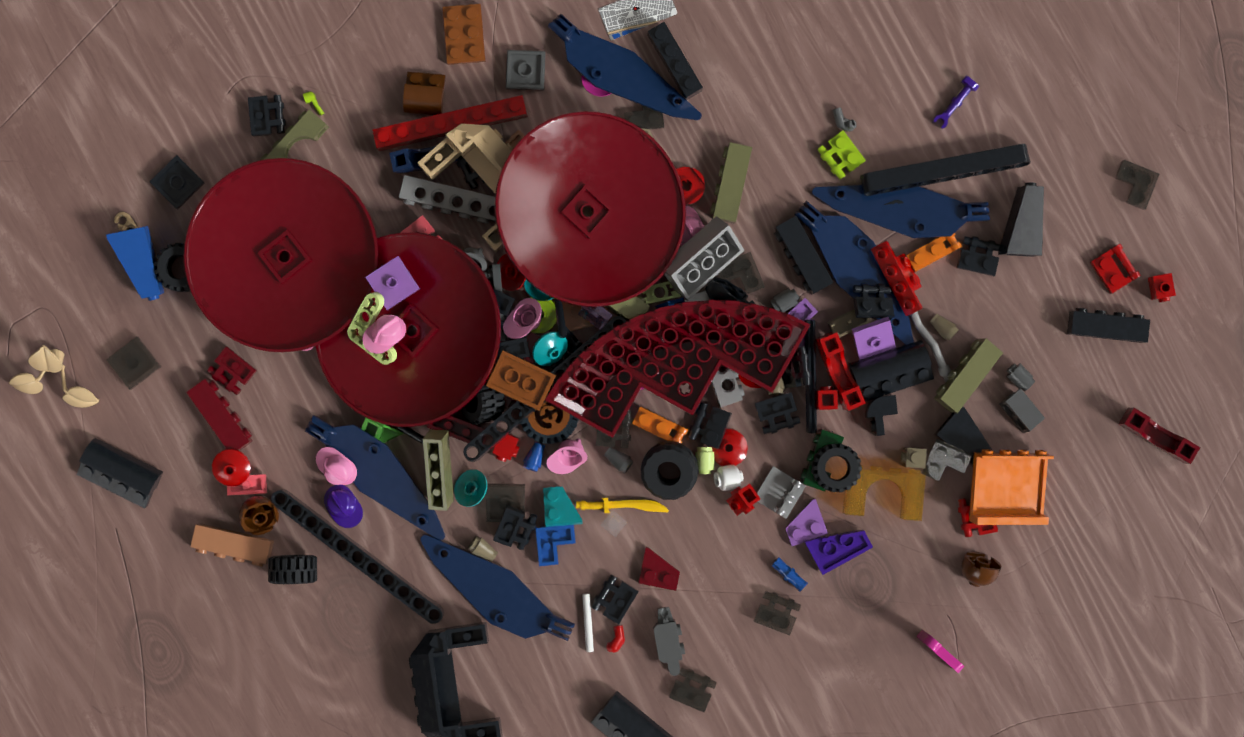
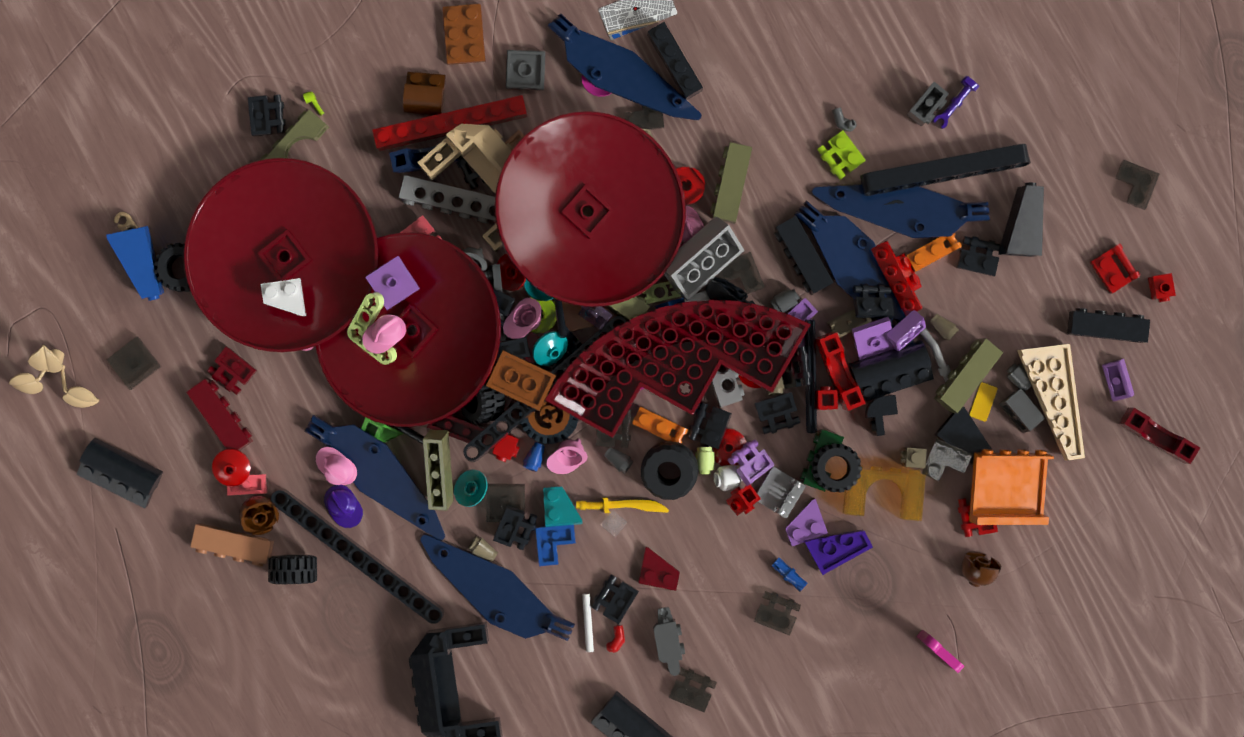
(177, 182): black plate -> none
(284, 295): none -> white wing
(754, 467): none -> medium lavender plate
(906, 330): none -> medium lavender slope
(924, 108): none -> dark grey brick
(983, 401): none -> yellow sticker
(1054, 385): none -> tan wing
(1118, 380): none -> medium lavender slope

